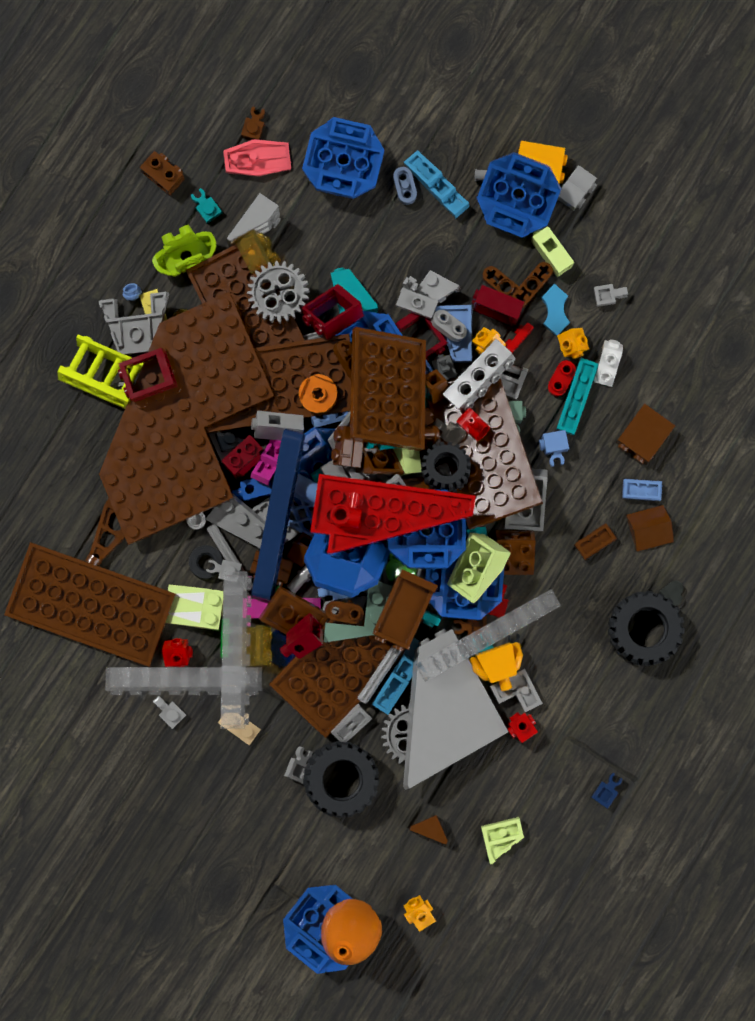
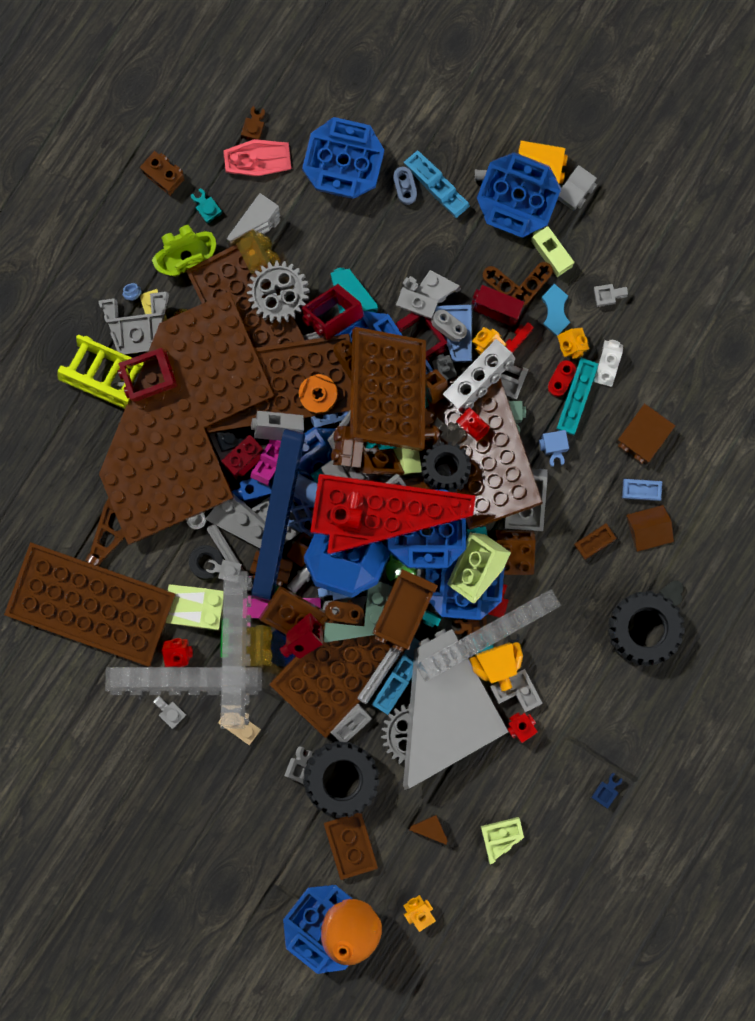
(350, 846): none -> reddish brown plate

